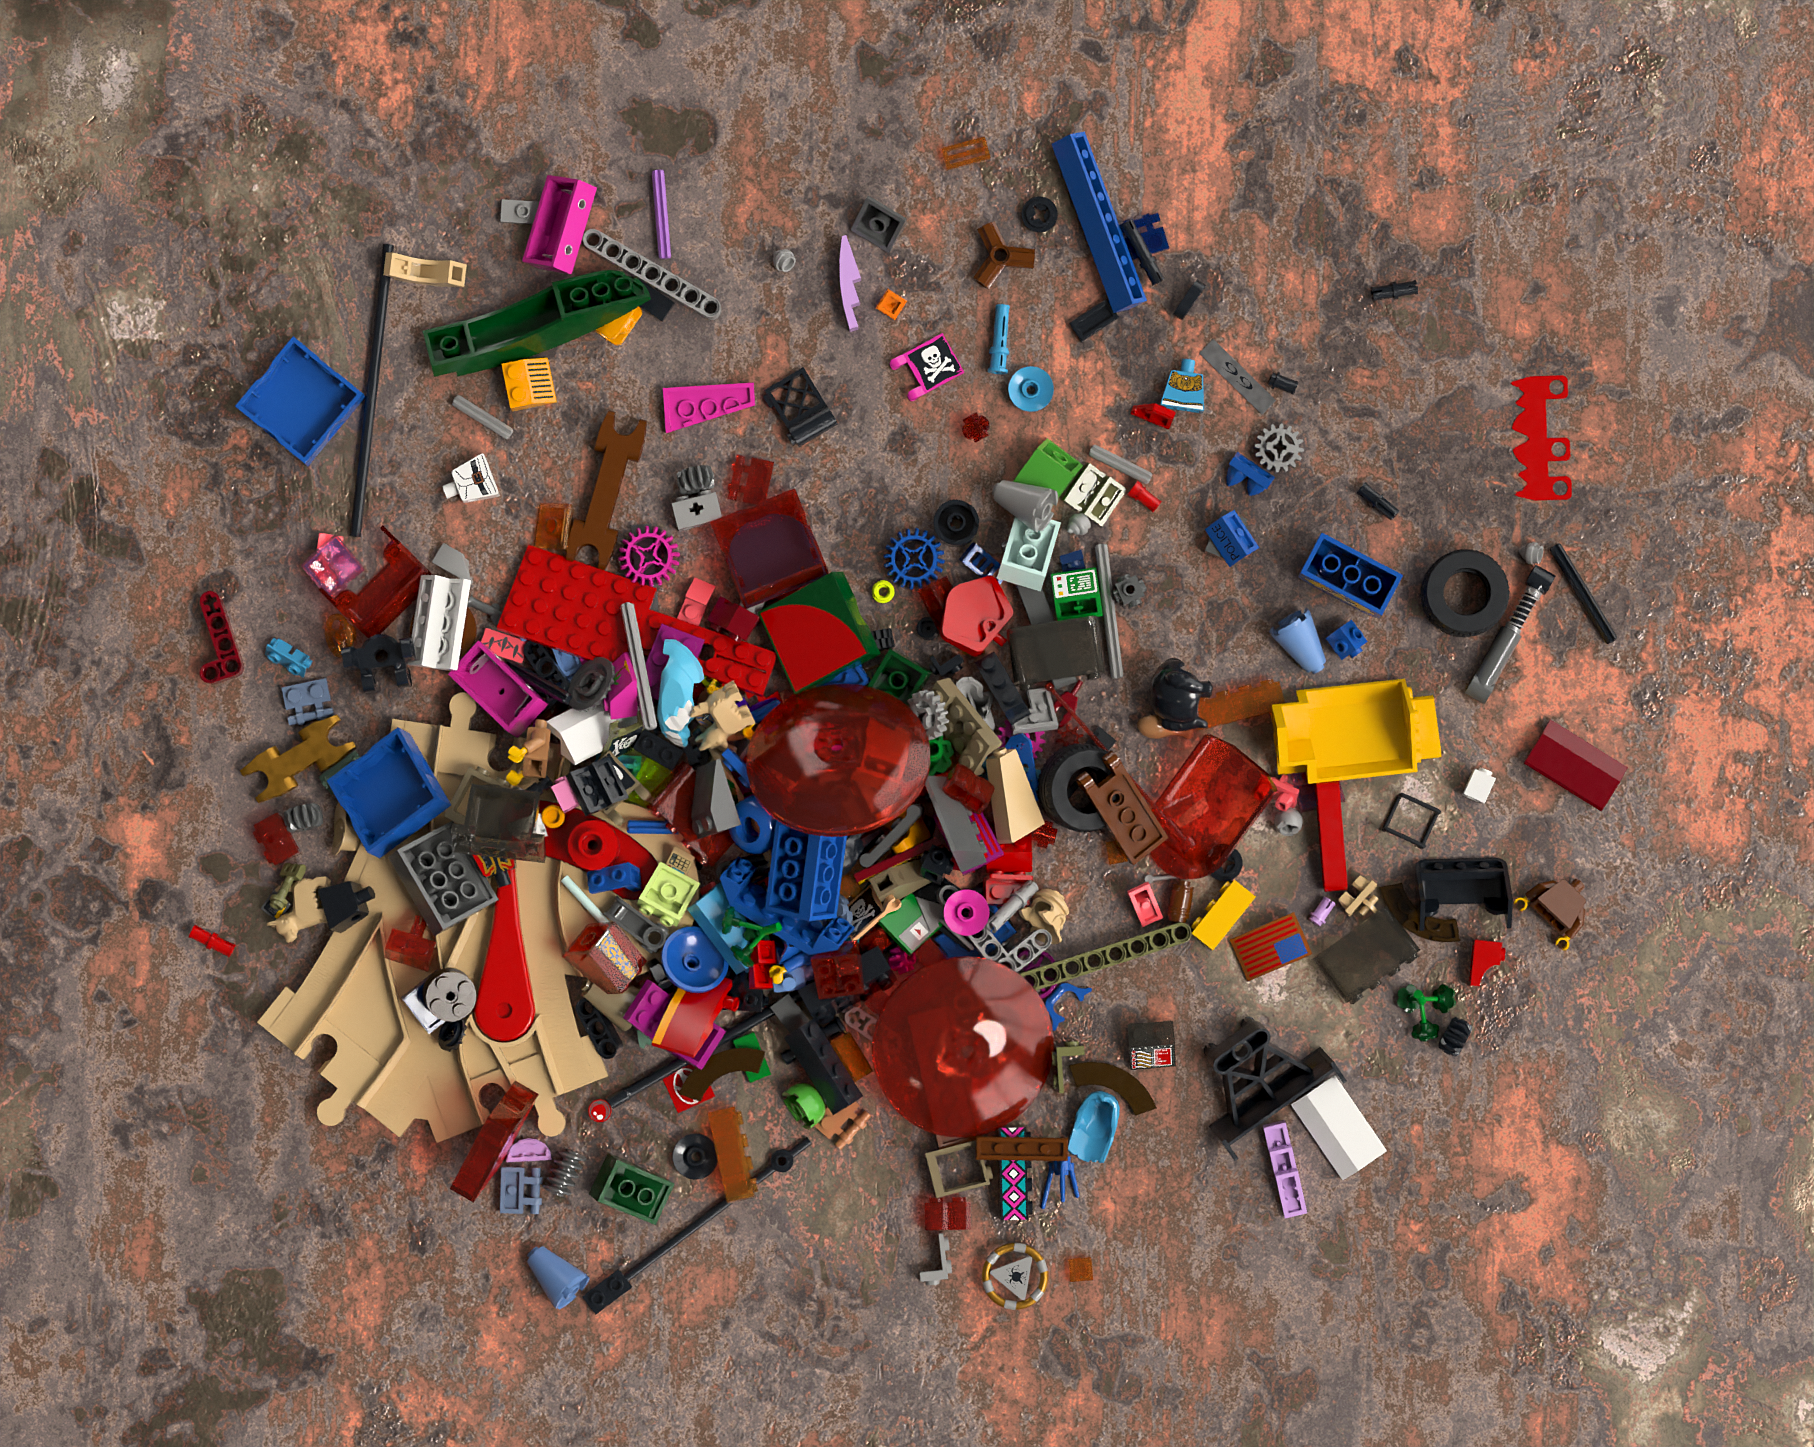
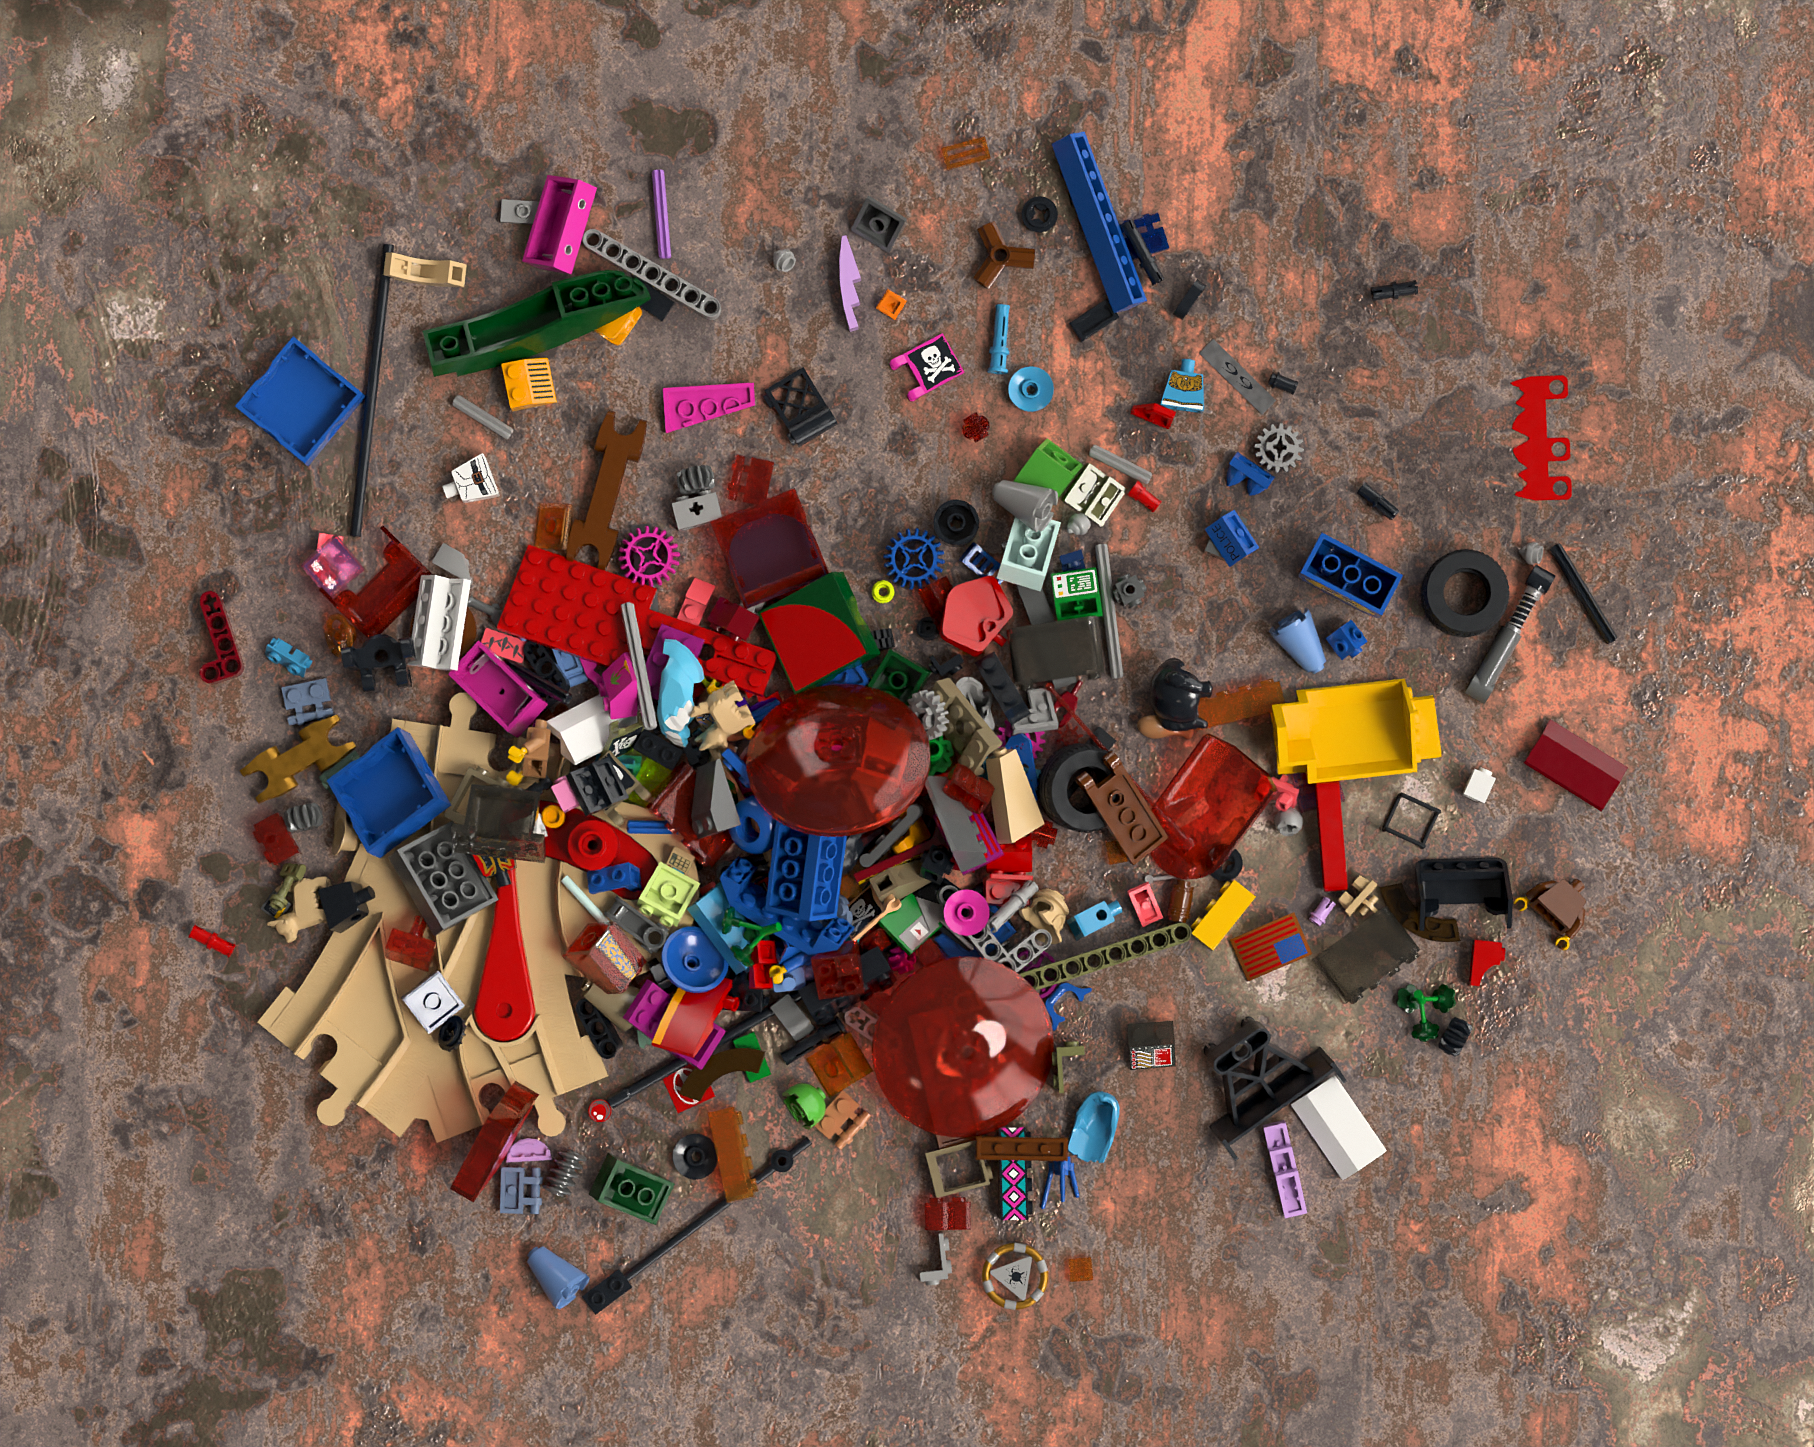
(456, 1005): wheel -> none
(591, 684): dark grey gear -> none
(823, 1066): black brick -> none
(1087, 922): none -> torso
(1116, 1079): dark brown tile -> none

